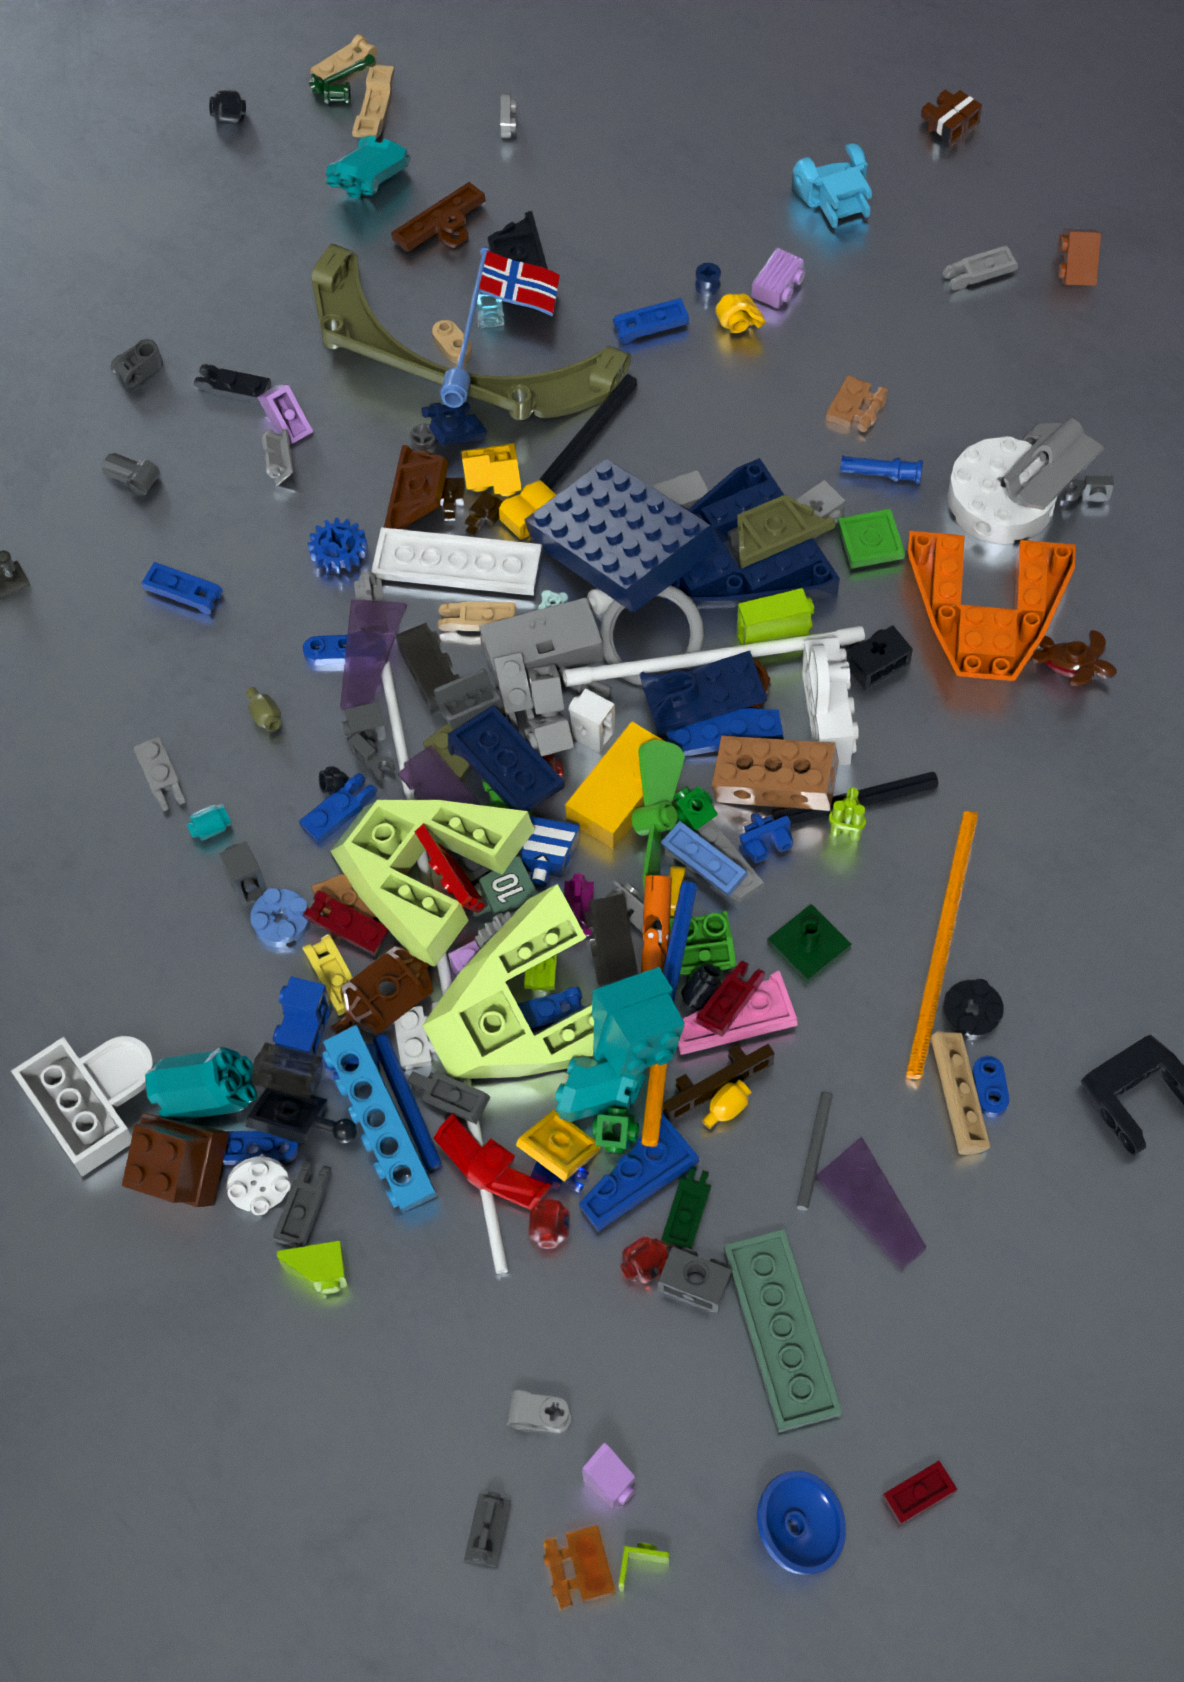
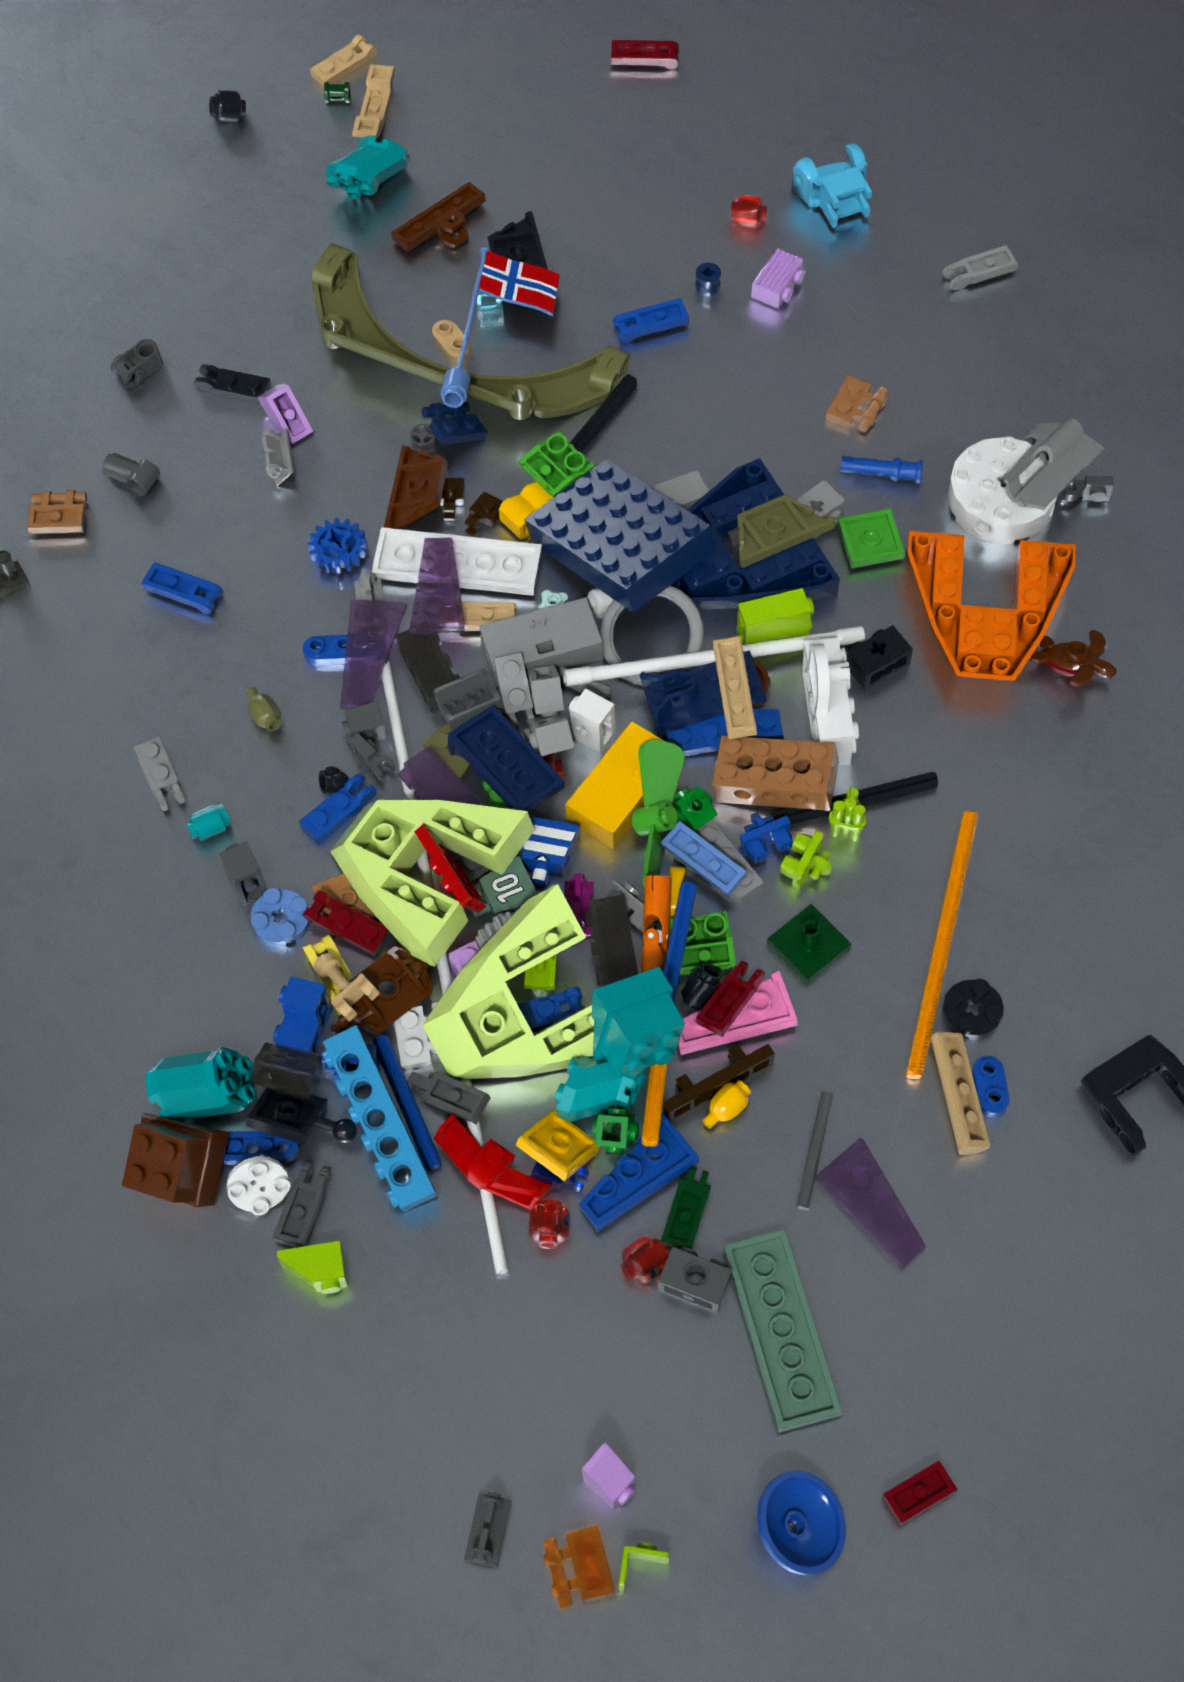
(61, 518): none -> medium nougat plate
(81, 1095): white brick -> none
(317, 82): dark green piece -> none
(329, 968): none -> tan bar
(437, 594): none -> clear purple wing
(492, 467): yellow brick -> none
(508, 124): light grey plate -> none
(532, 1411): light grey piece -> none
(555, 464): none -> bright green slope
(645, 53): none -> dark red plate
(734, 687): none -> tan tile
(738, 313): yellow head -> none
(748, 212): none -> clear red head
(809, 848): none -> lime hips
(953, 116): reddish brown hips -> none
(1080, 255): dark orange brick -> none

